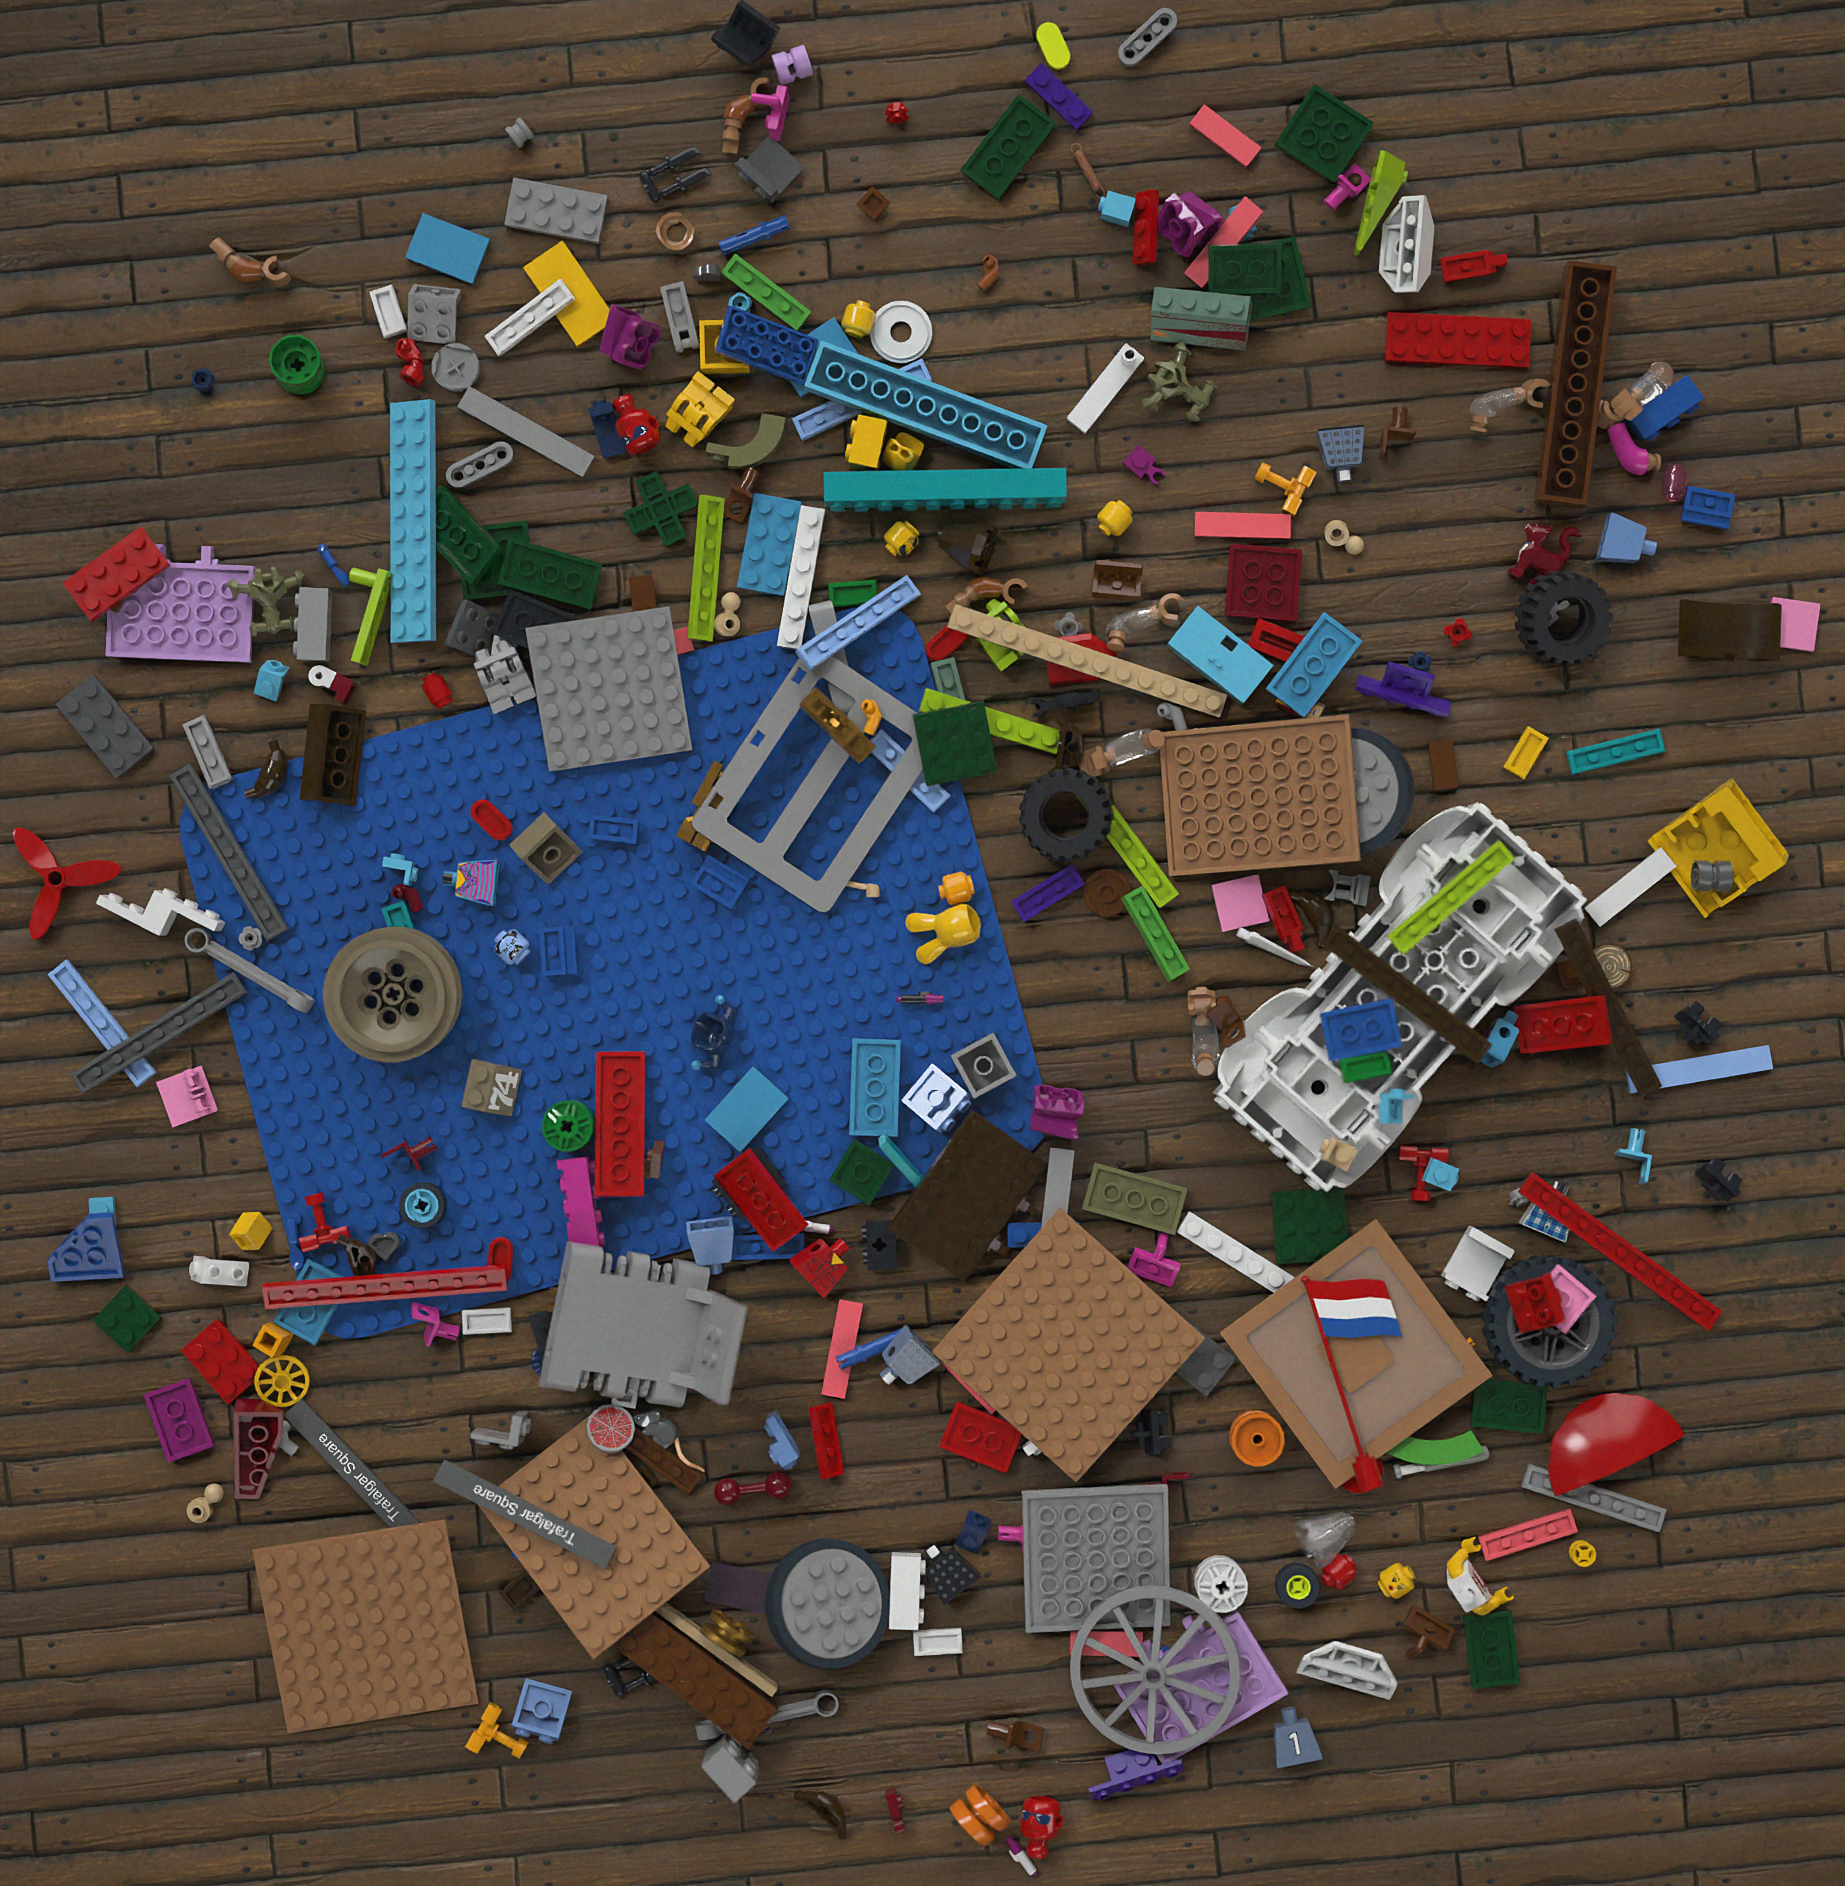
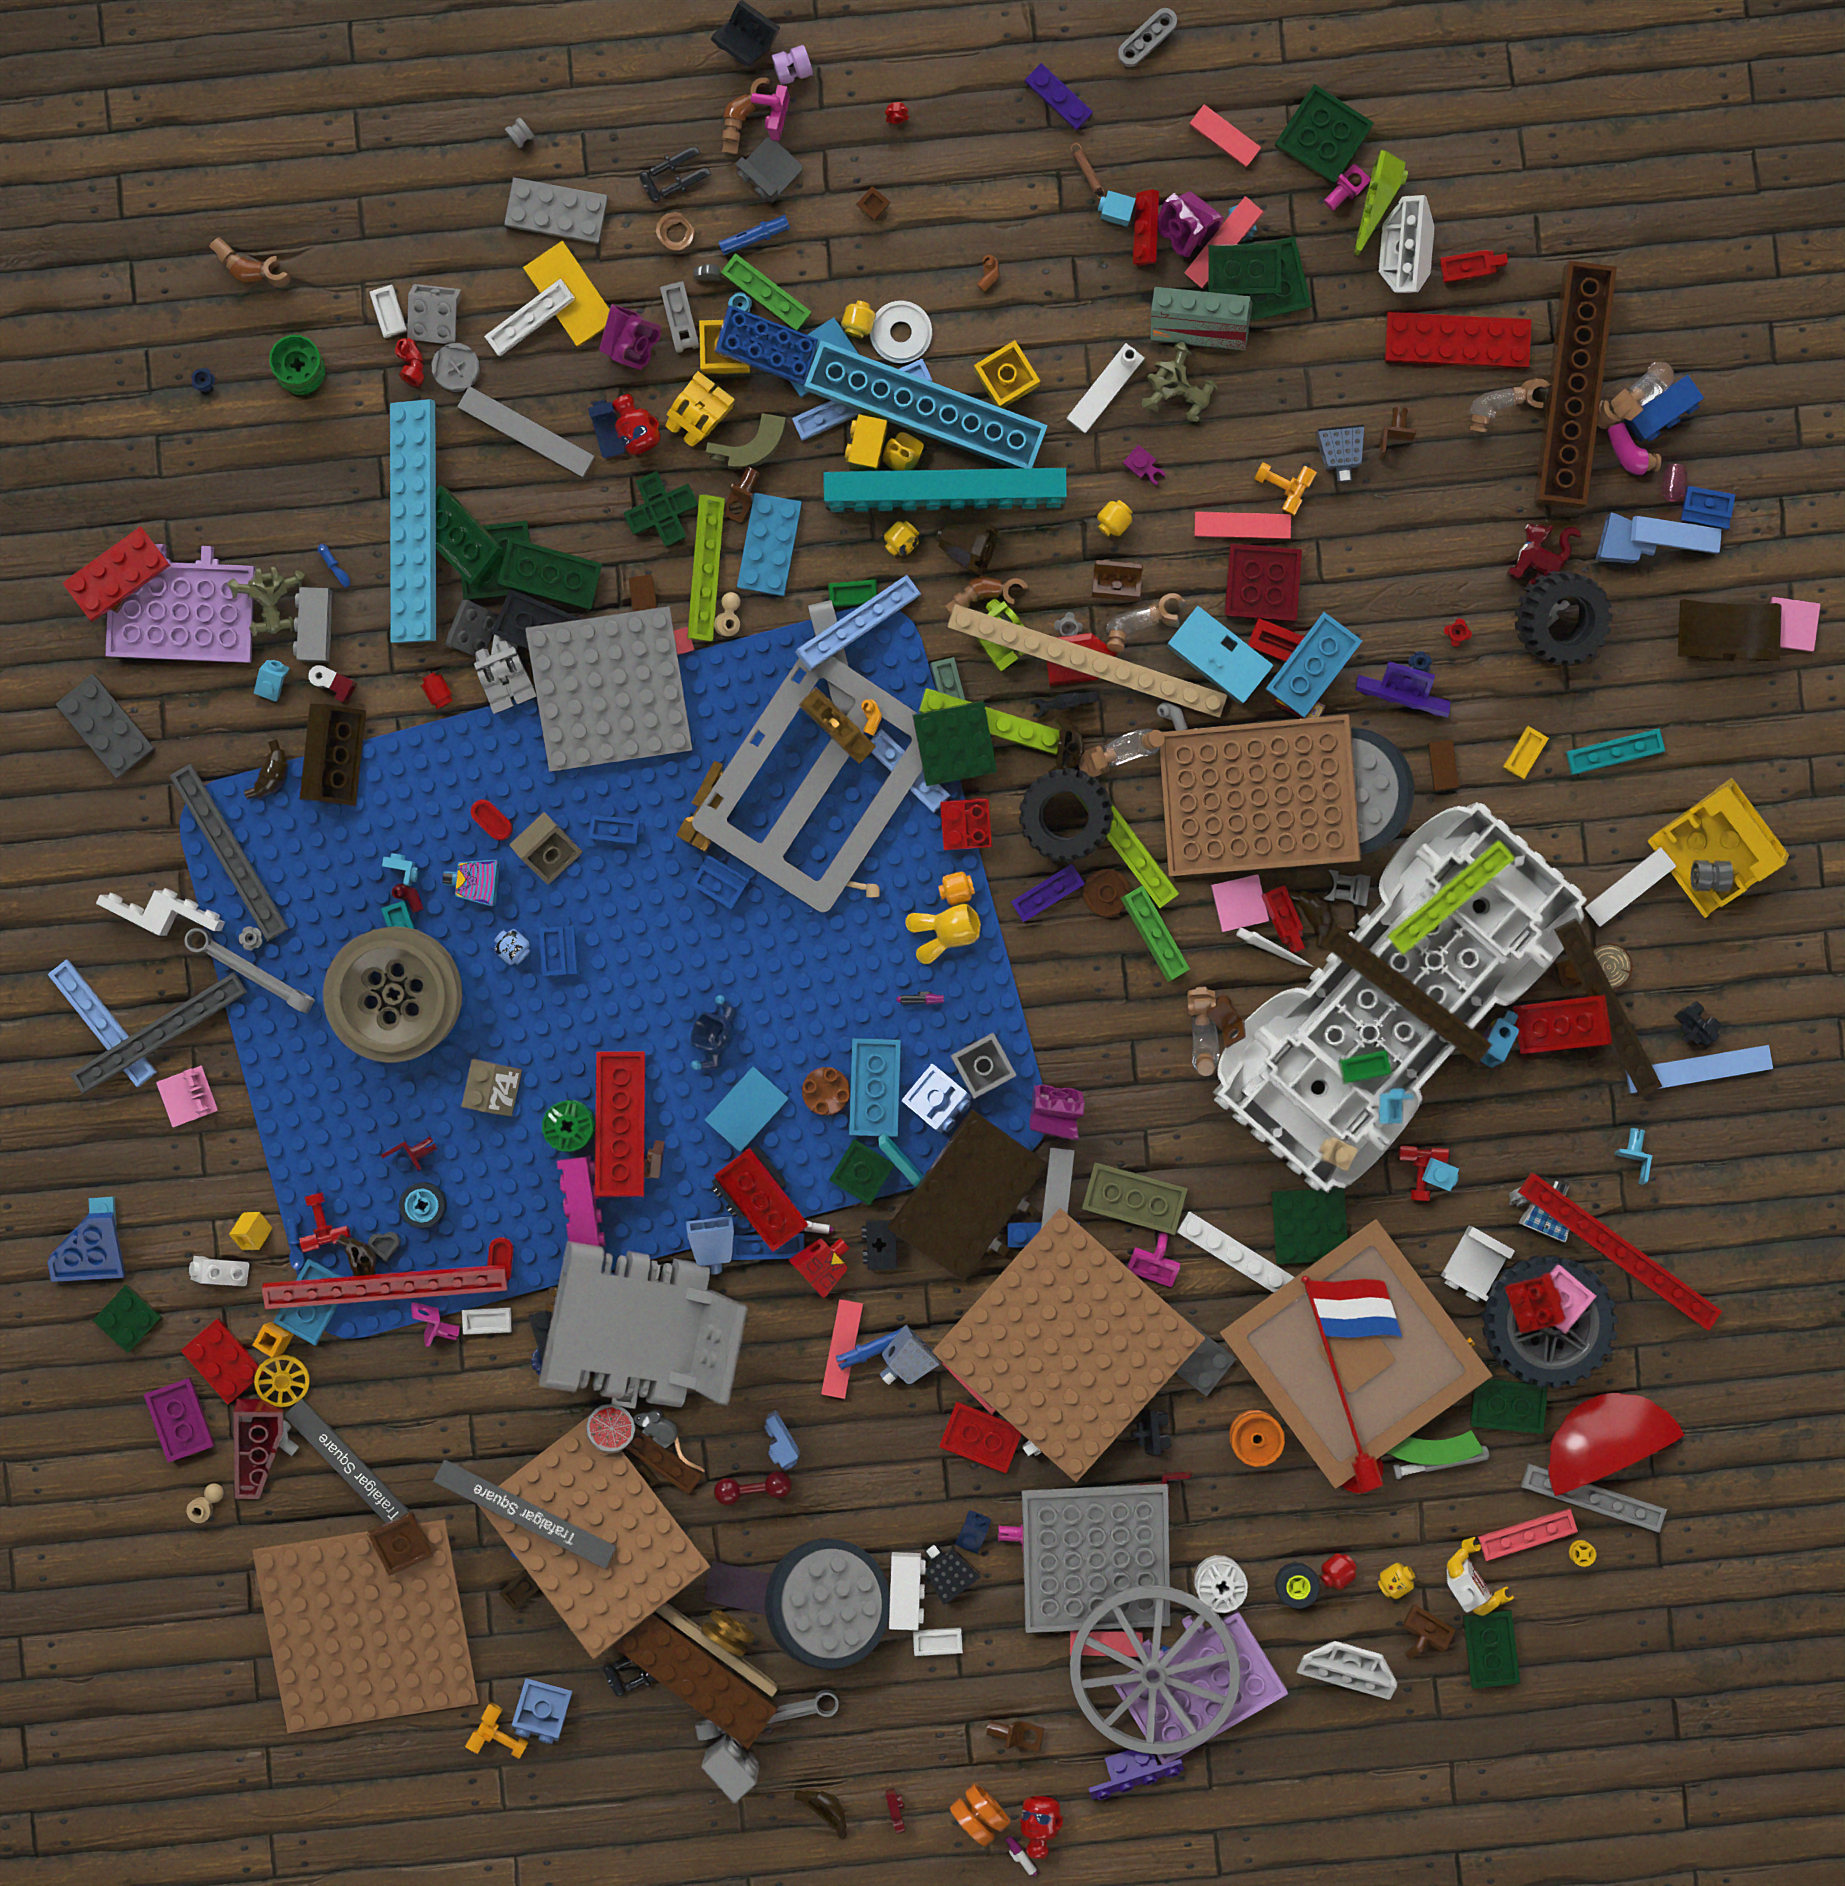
(45, 863): red piece -> none
(208, 752): light grey tile -> none
(380, 591): lime piece -> none
(400, 1543): none -> reddish brown tile
(447, 249): dark azure tile -> none
(469, 465): light grey plate -> none
(519, 1427): light grey bracket -> none
(801, 577): white plate -> none
(825, 1091): none -> dark orange dish
(826, 1440): red plate -> none
(944, 643): red tile -> none
(966, 823): none -> red plate
(1006, 375): none -> yellow brick
(1008, 147): dark green plate -> none
(1053, 46): neon yellow tile -> none
(1294, 1740): sand blue torso -> none
(1324, 1536): clear cone -> none
(1353, 544): tan plate -> none
(1360, 1029): blue plate -> none
(1676, 534): none -> light blue tile
(1716, 1183): black hips -> none

